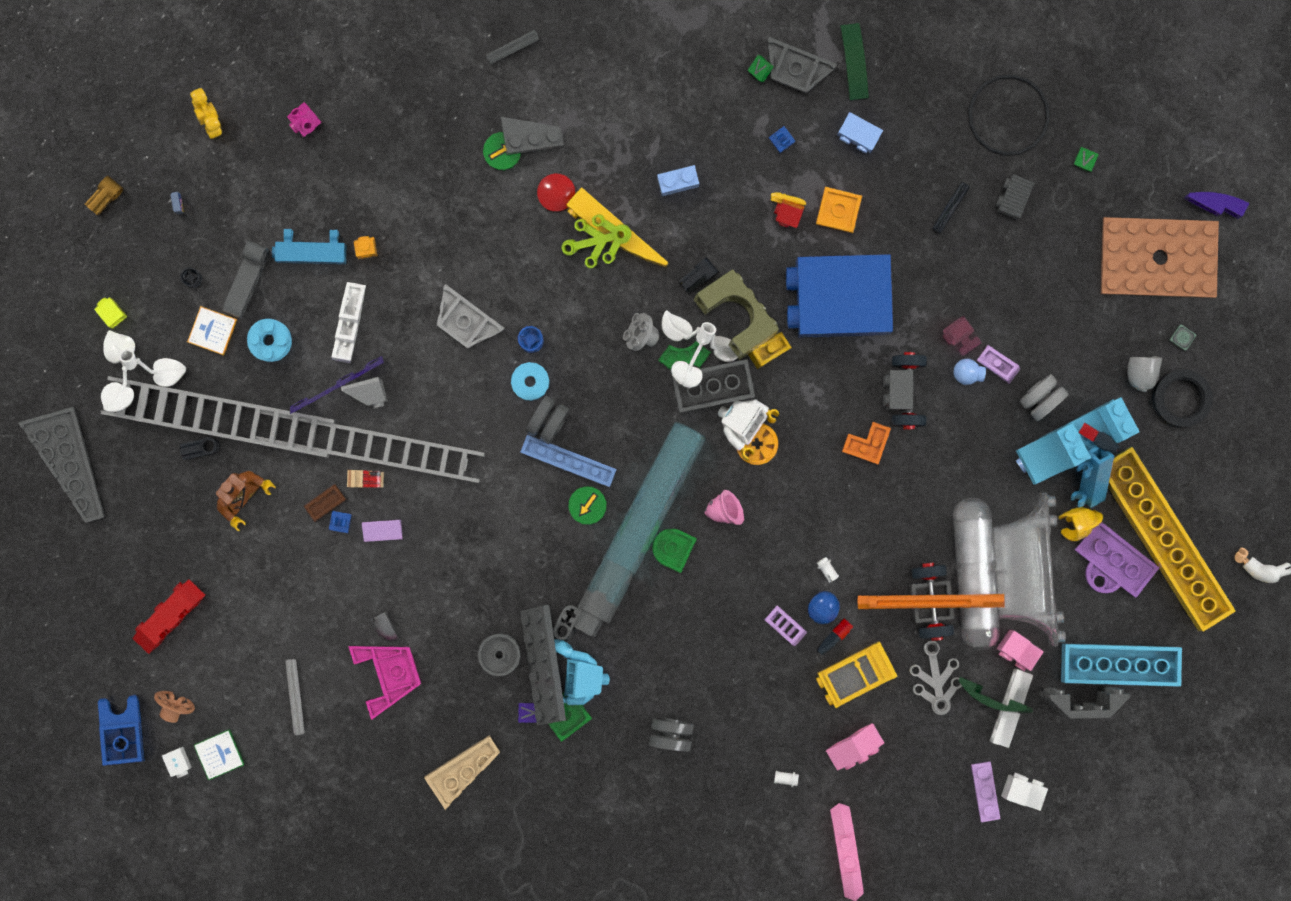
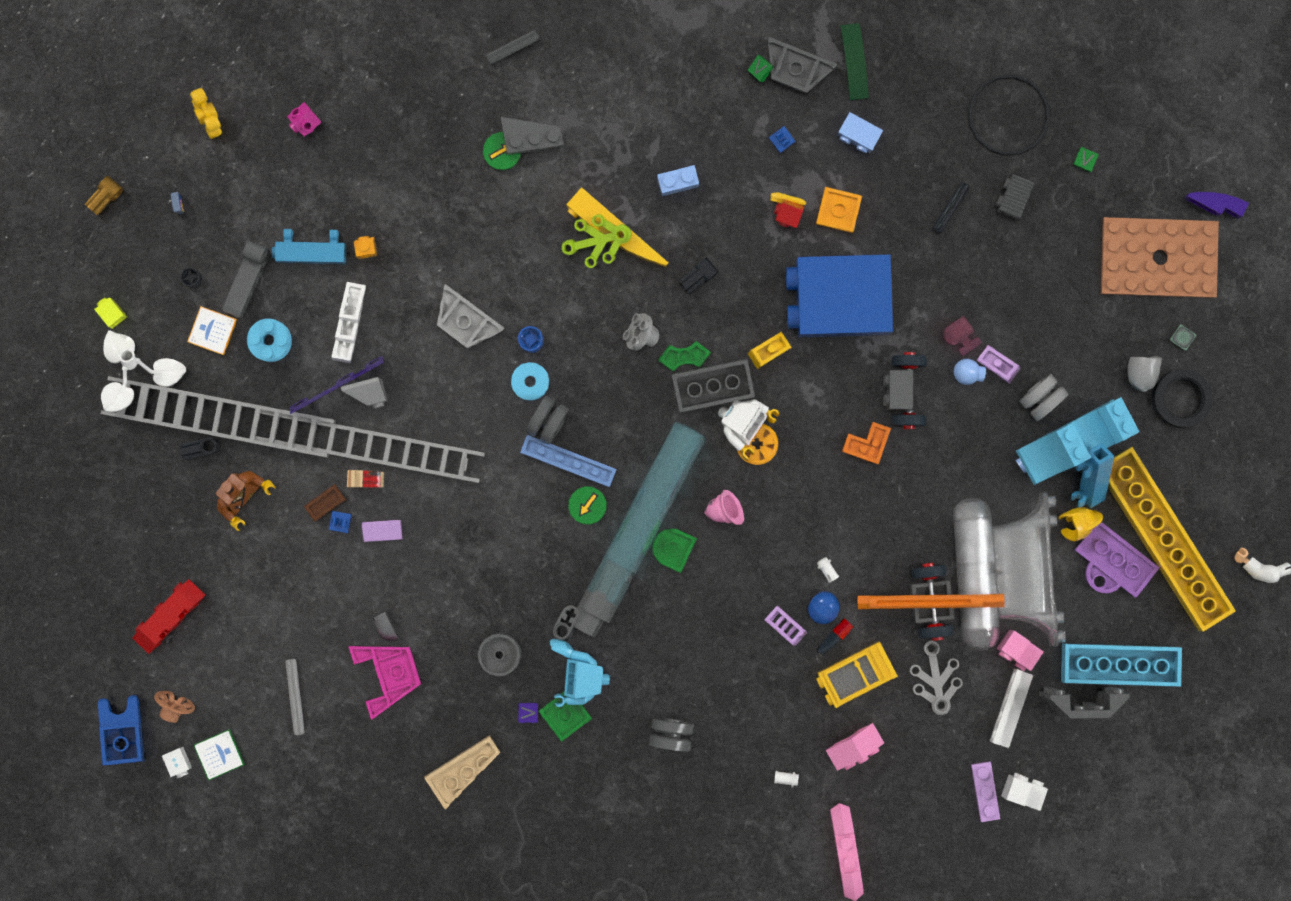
(63, 450): dark grey wing -> none
(543, 665): dark grey plate -> none
(555, 192): red dish -> none
(677, 329): white plant -> none
(732, 289): olive arch -> none
(975, 689): dark green slope -> none
(1099, 438): black piece -> none

